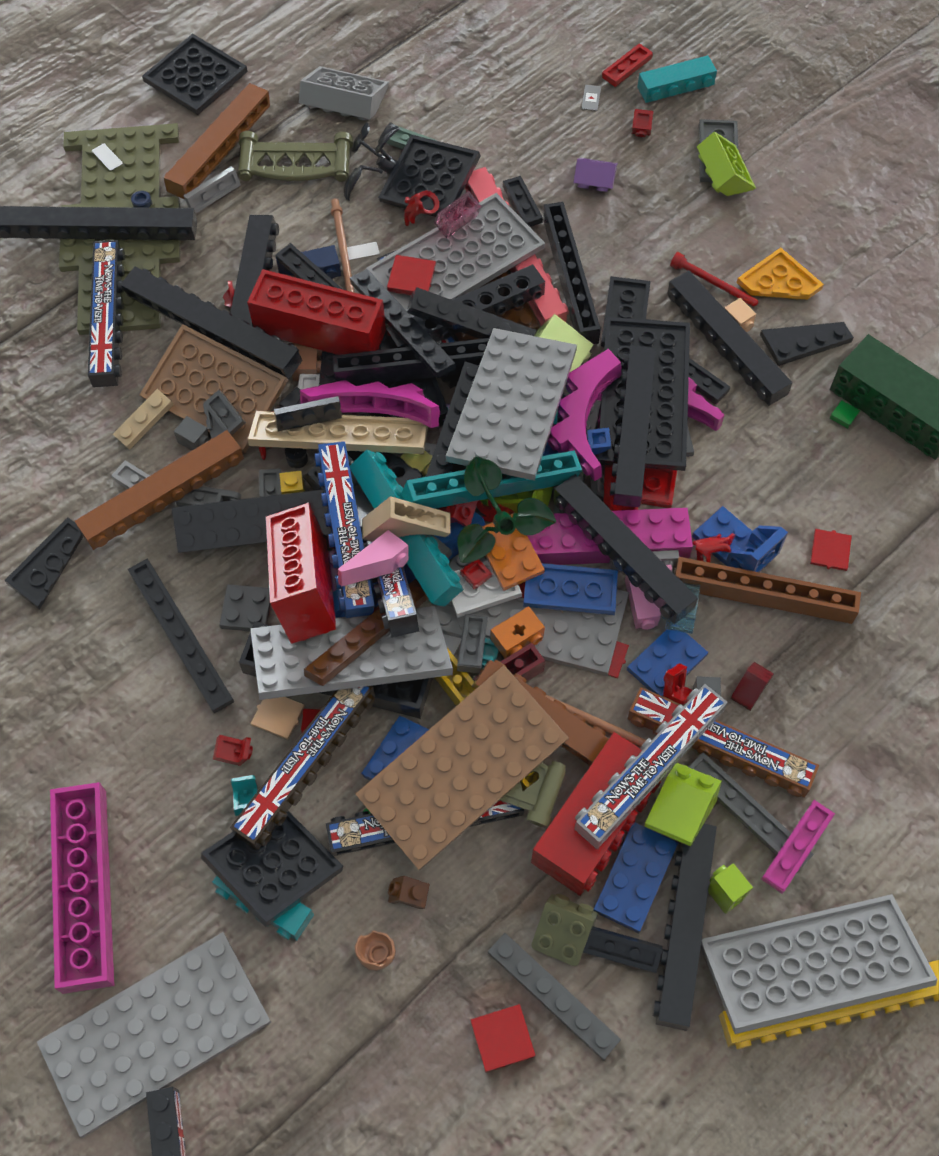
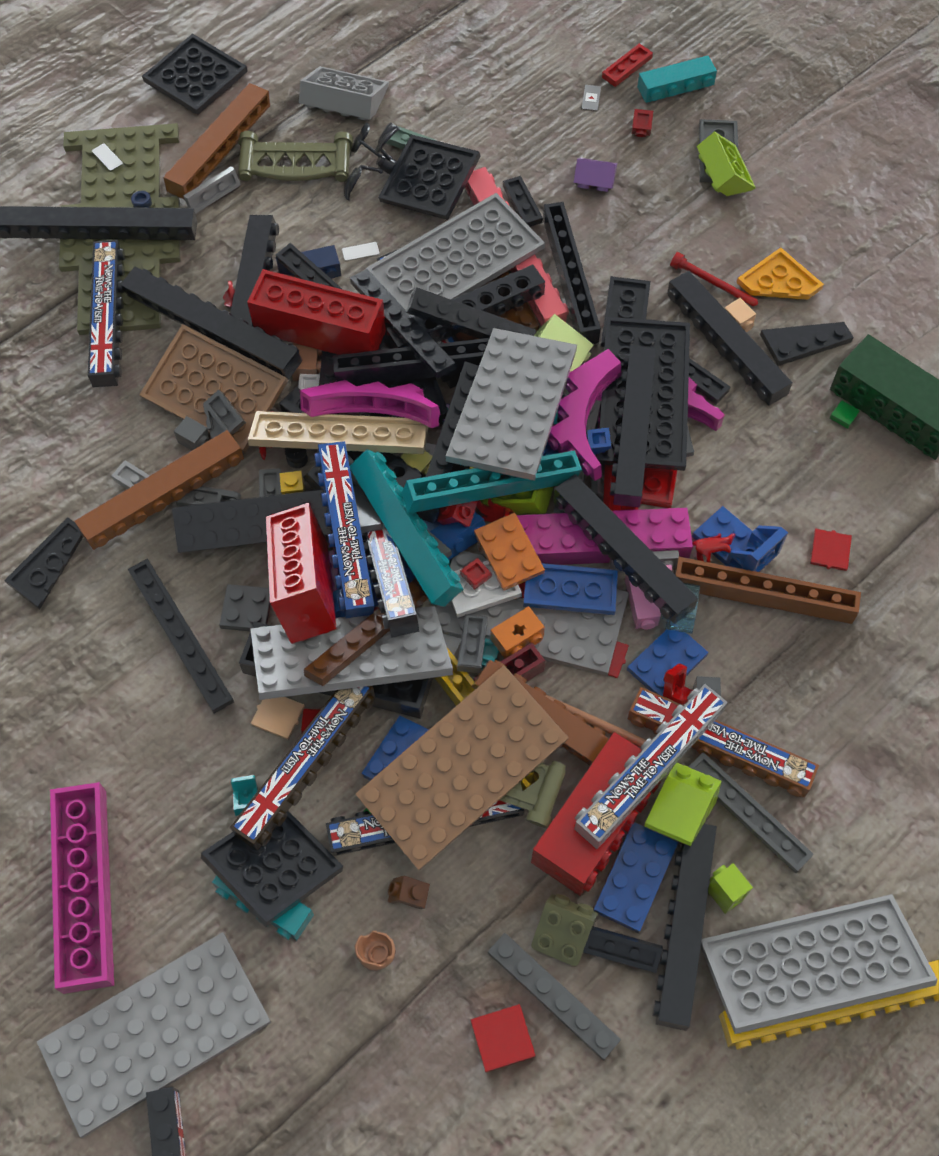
(143, 419): tan plate -> none
(232, 750): red bracket -> none
(307, 413): black plate -> none
(336, 212): nougat bar -> none
(375, 560): bright pink slope -> none
(404, 519): tan arch -> none
(410, 273): red tile -> none
(415, 206): red piece -> none
(457, 214): clear pink brick -> none
(532, 514): dark green plant -> none
(752, 685): dark red slope -> none
(798, 846): dark pink tile -> none

